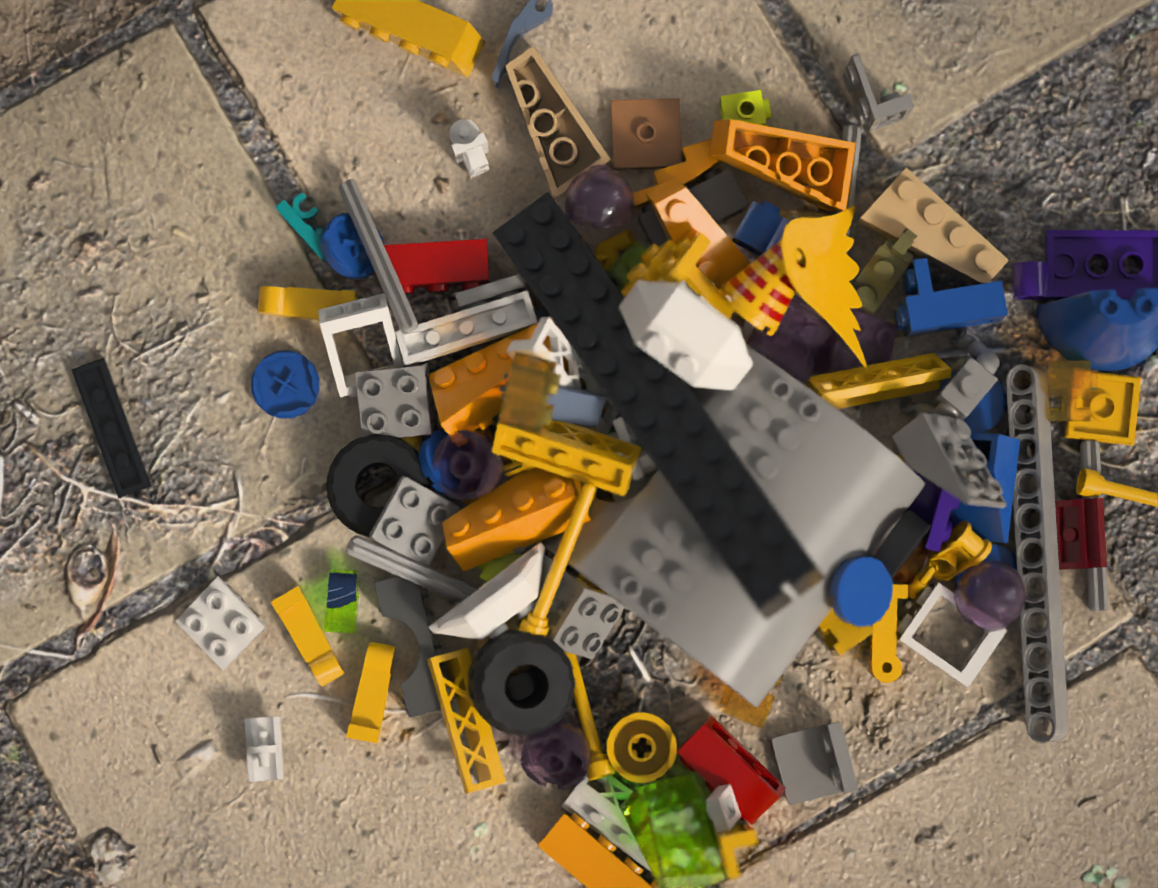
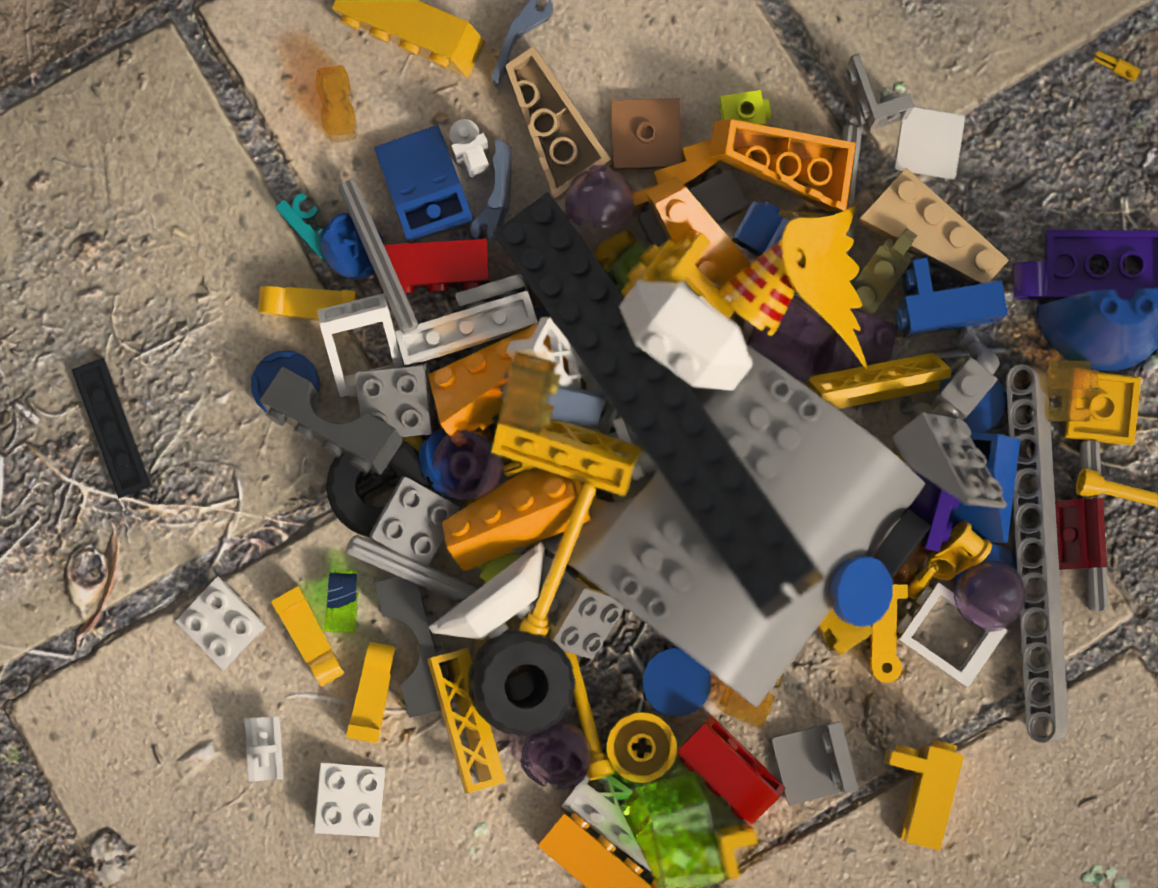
(337, 111): none -> clear yellow brick
(349, 800): none -> white hinge
(364, 440): none -> dark grey arch
(423, 184): none -> blue slope
(499, 201): none -> sand blue arm
(676, 683): none -> blue tile
(723, 808): white plate -> none
(930, 143): none -> white sticker
(931, 790): none -> yellow brick
(1121, 67): none -> yellow pin

